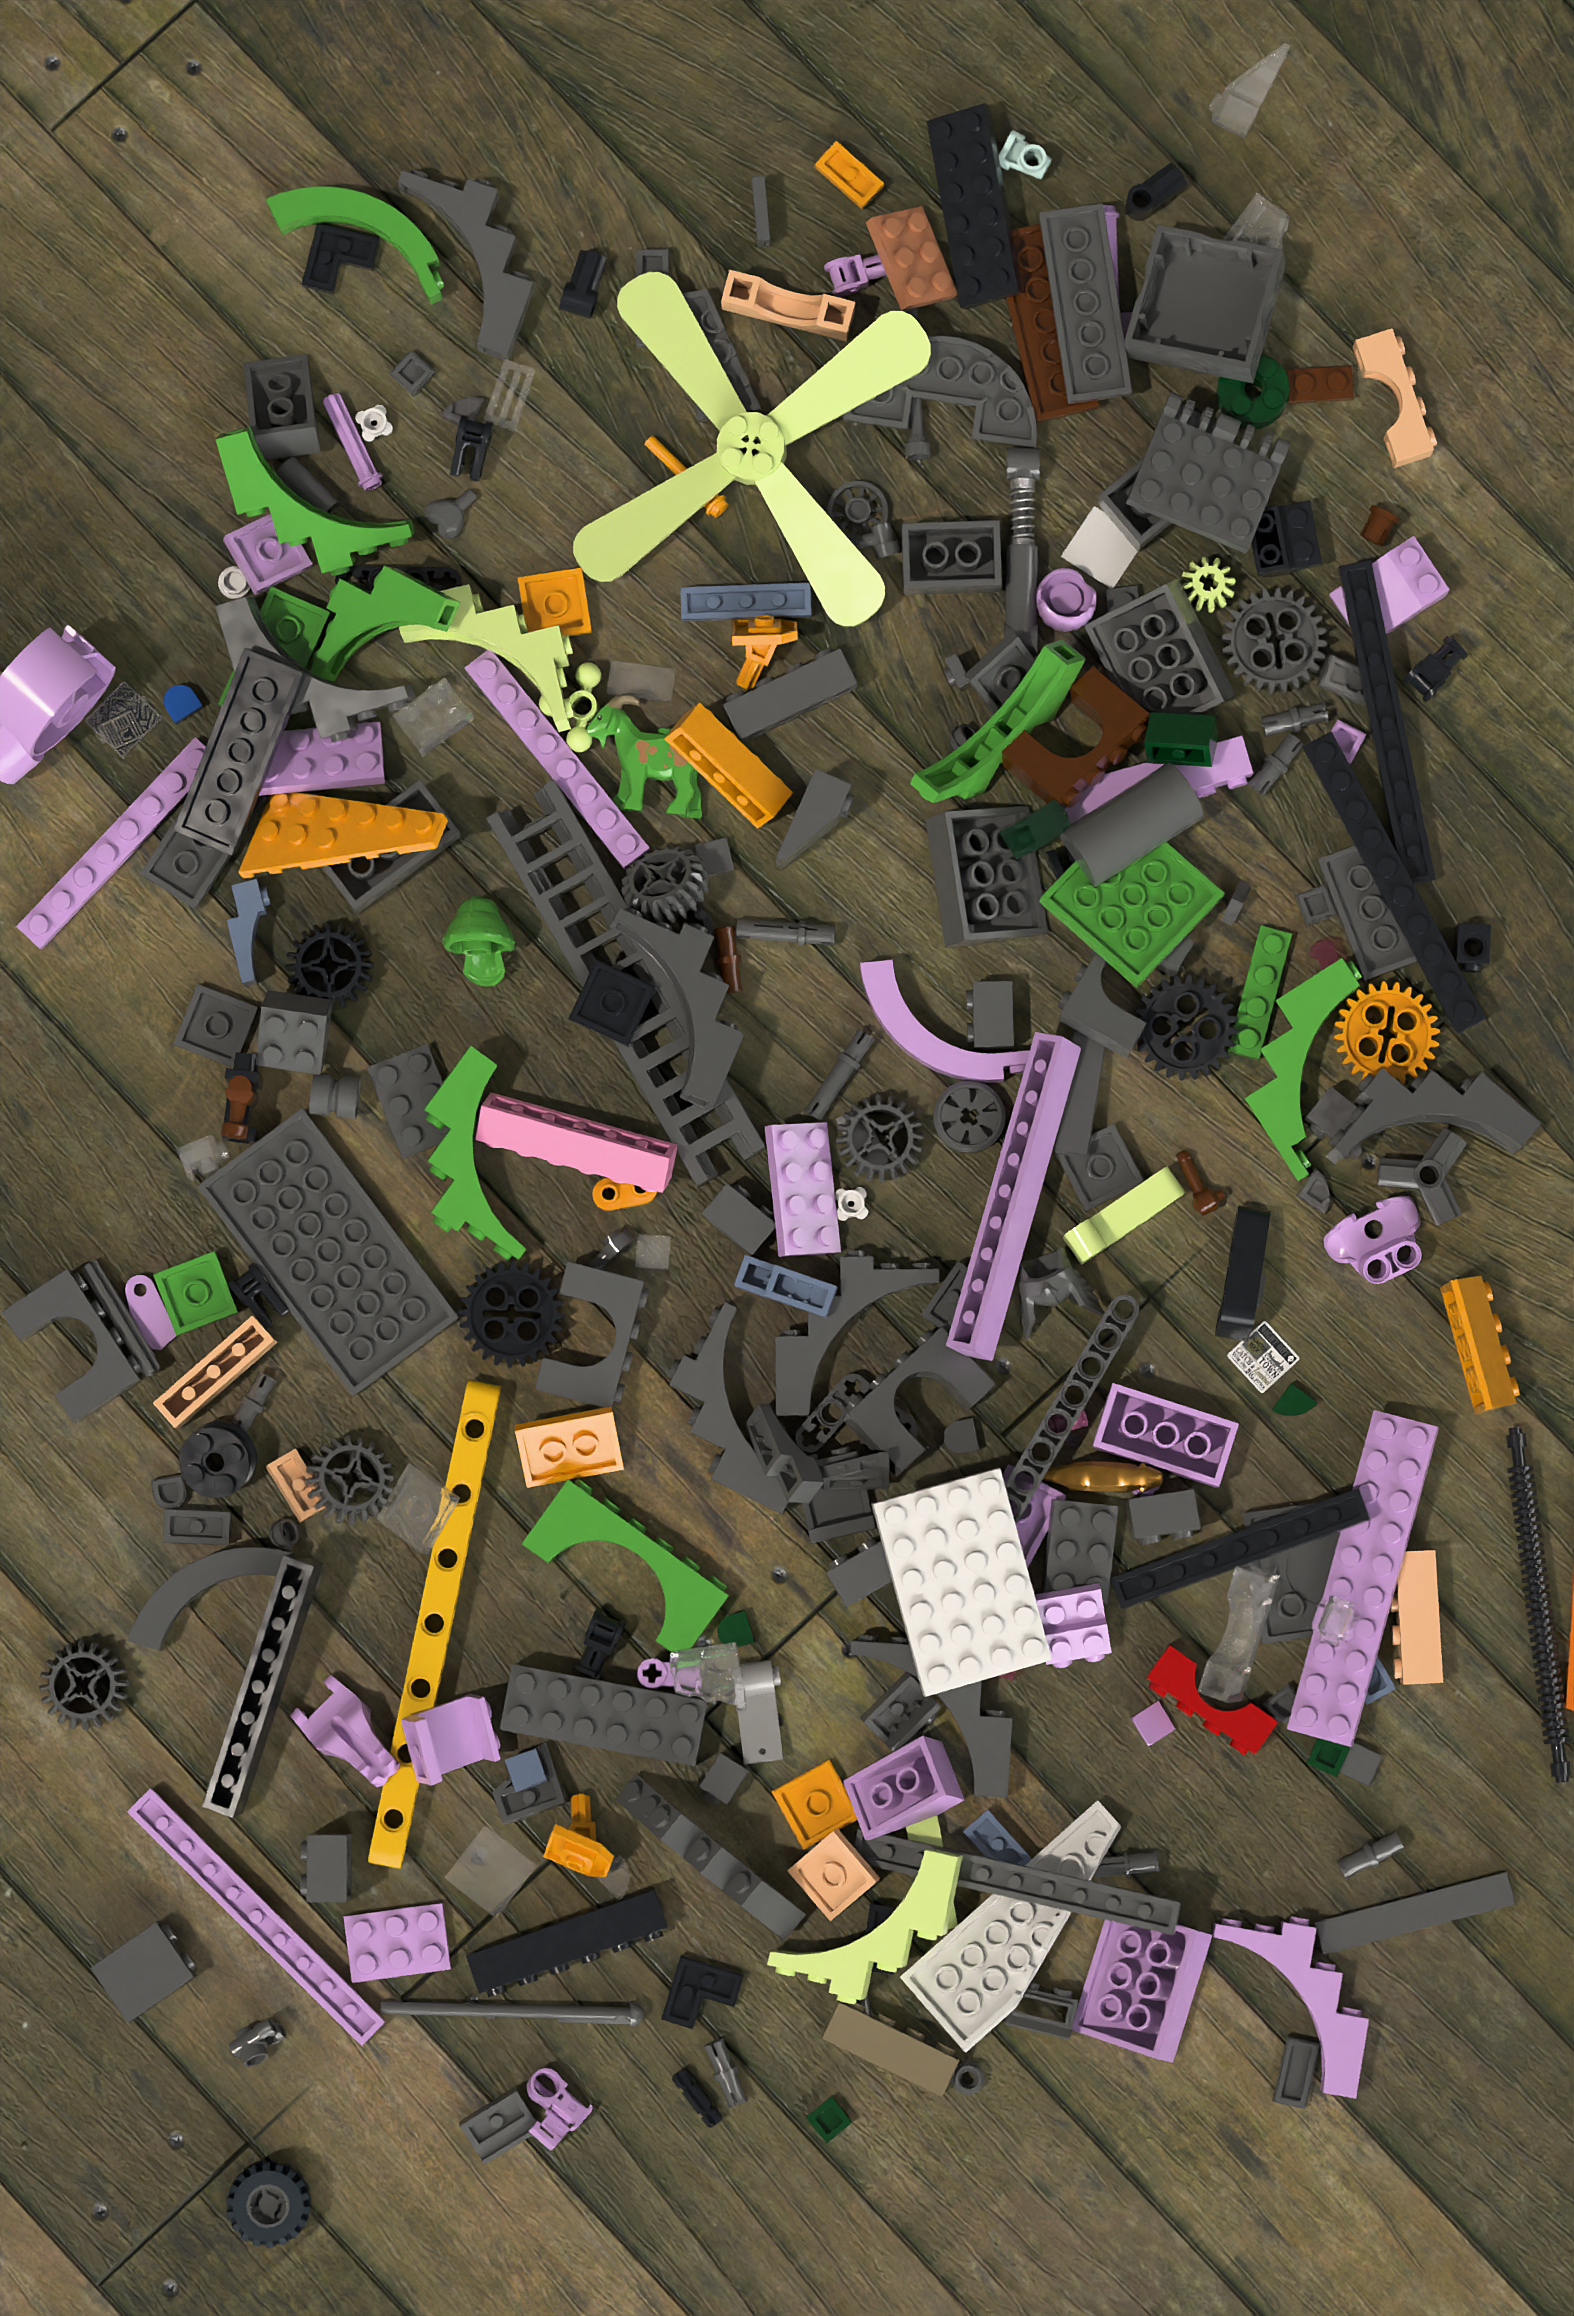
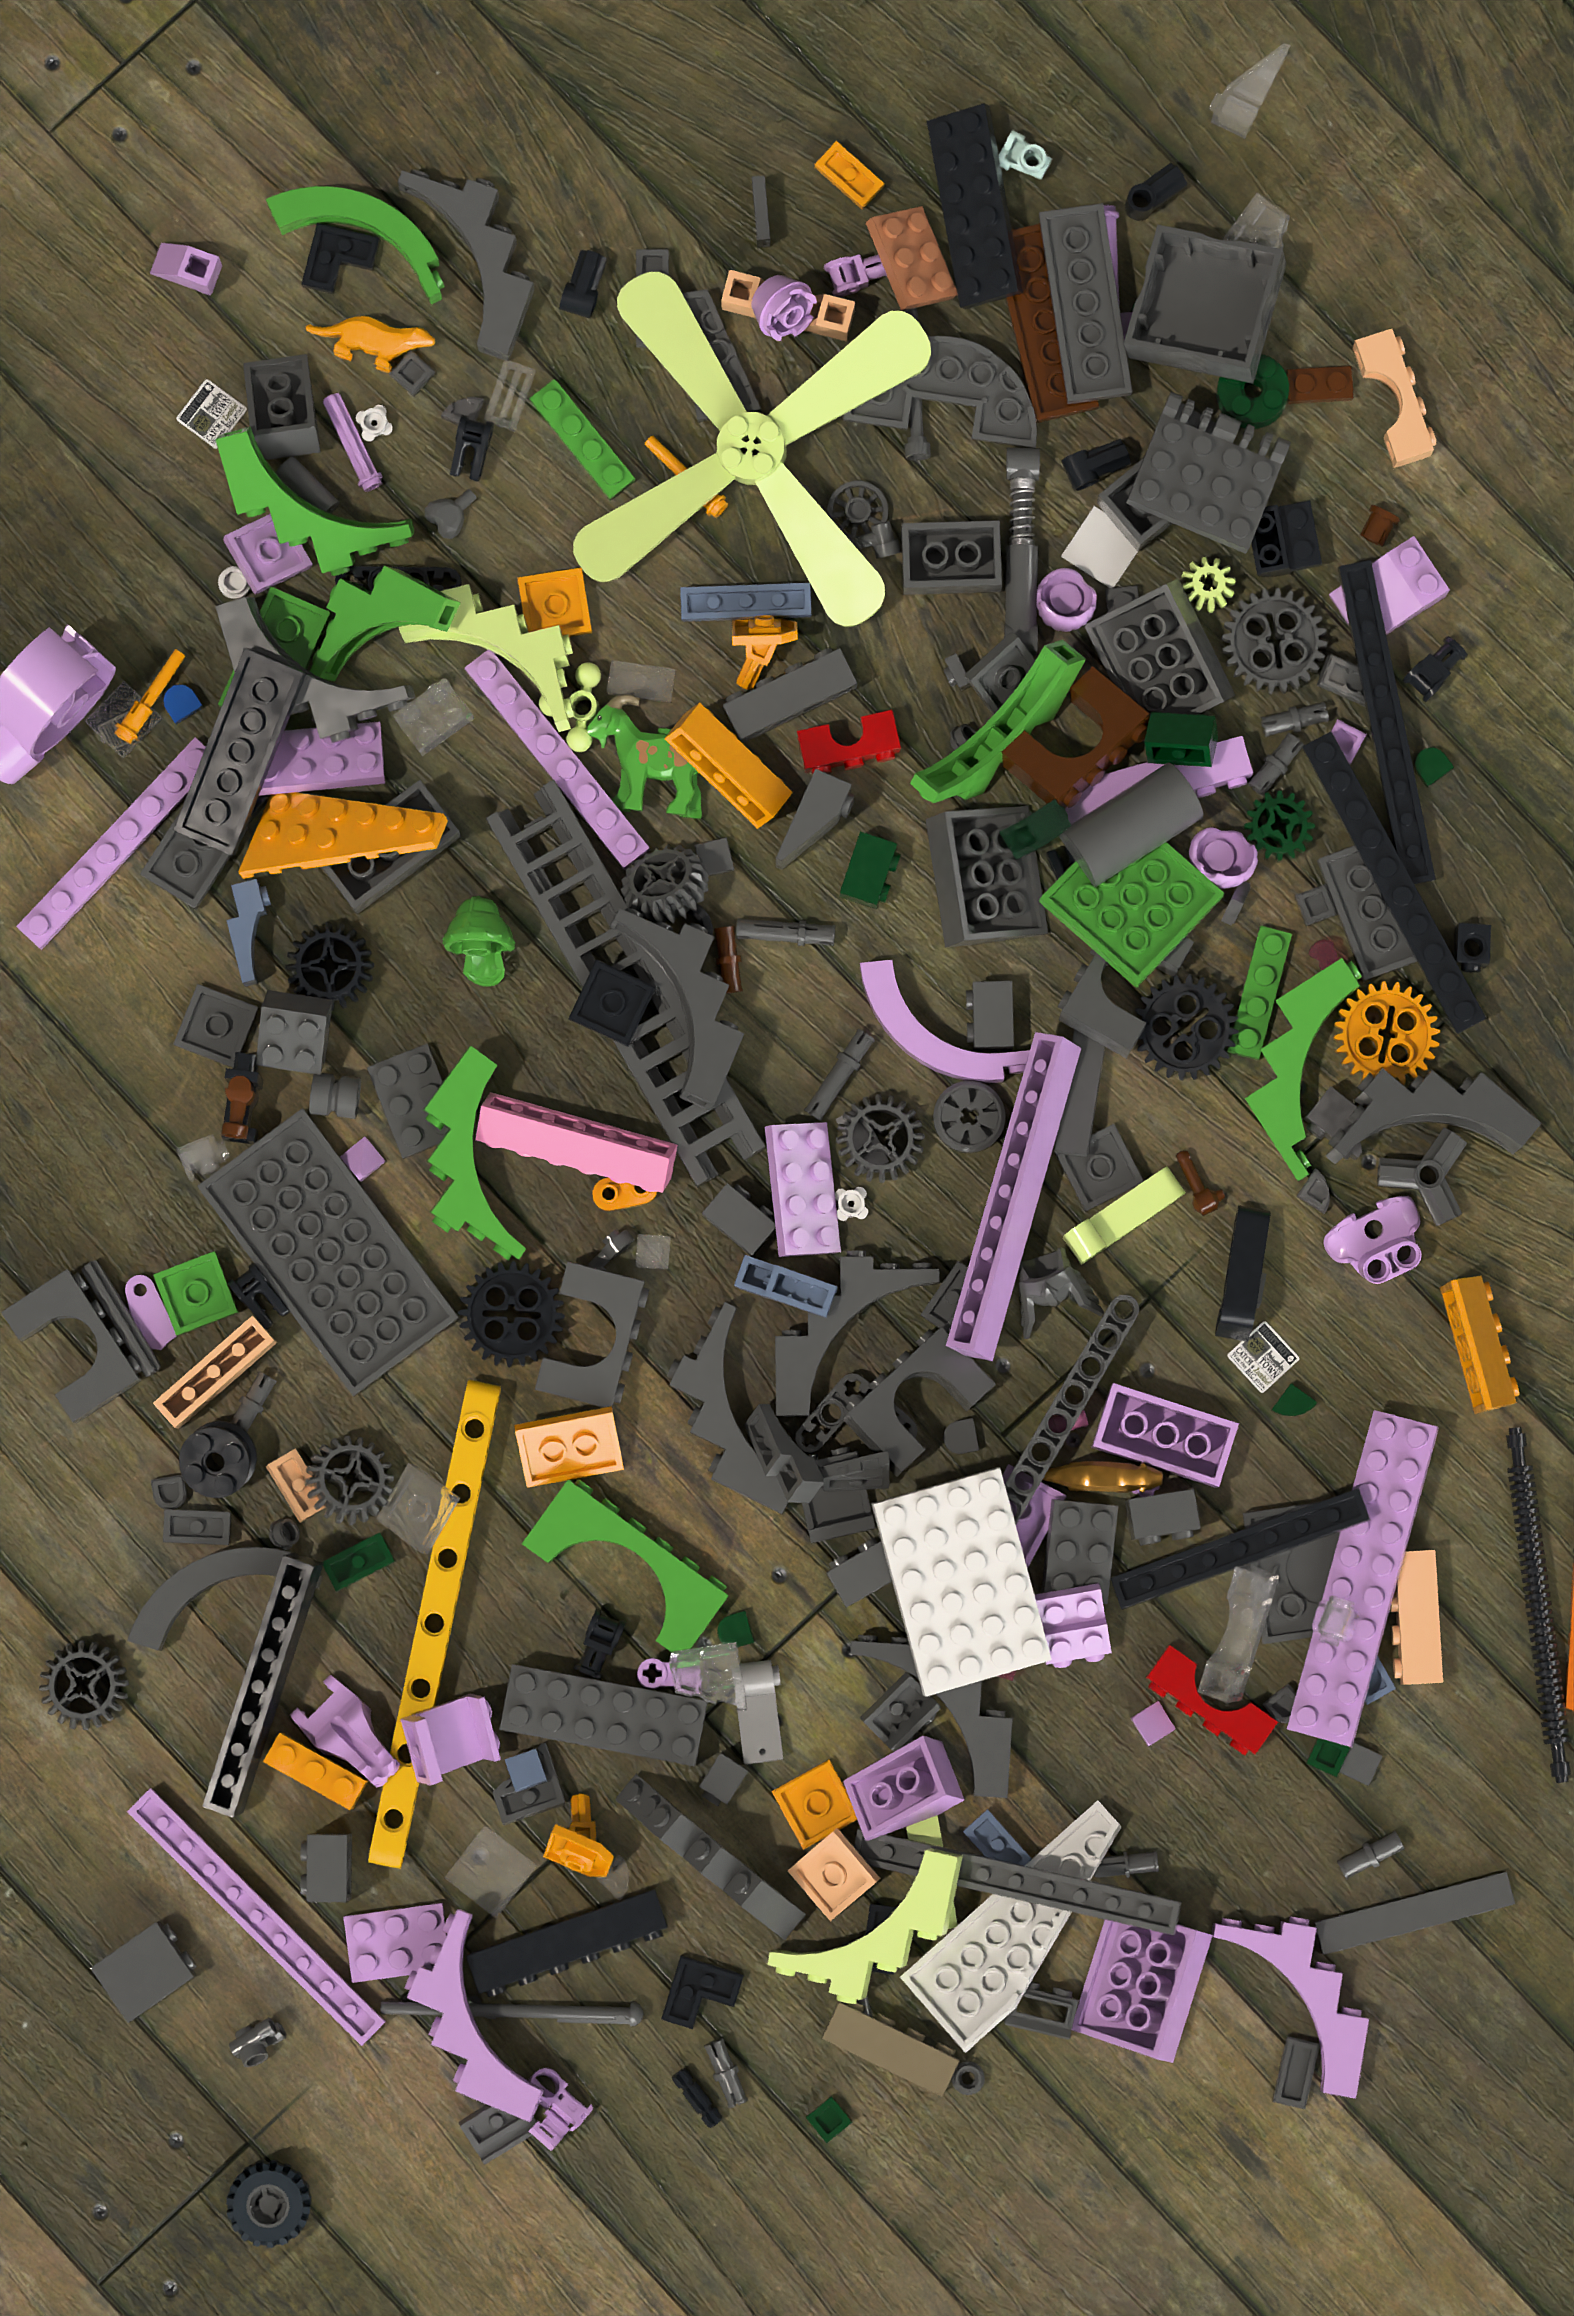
(142, 710): none -> light orange pin
(187, 267): none -> lavender slope
(211, 413): none -> sticker
(315, 1771): none -> light orange brick
(358, 1562): none -> dark green plate
(362, 1159): none -> lavender slope
(374, 339): none -> light orange animal
(443, 1989): none -> lavender arch
(582, 439): none -> bright green plate
(783, 306): none -> lavender cone
(869, 870): none -> dark green brick
(877, 741): none -> red arch
(1087, 467): none -> black piece
(1223, 856): none -> lavender piece
(1292, 821): none -> dark green gear
(1431, 765): none -> dark green tile

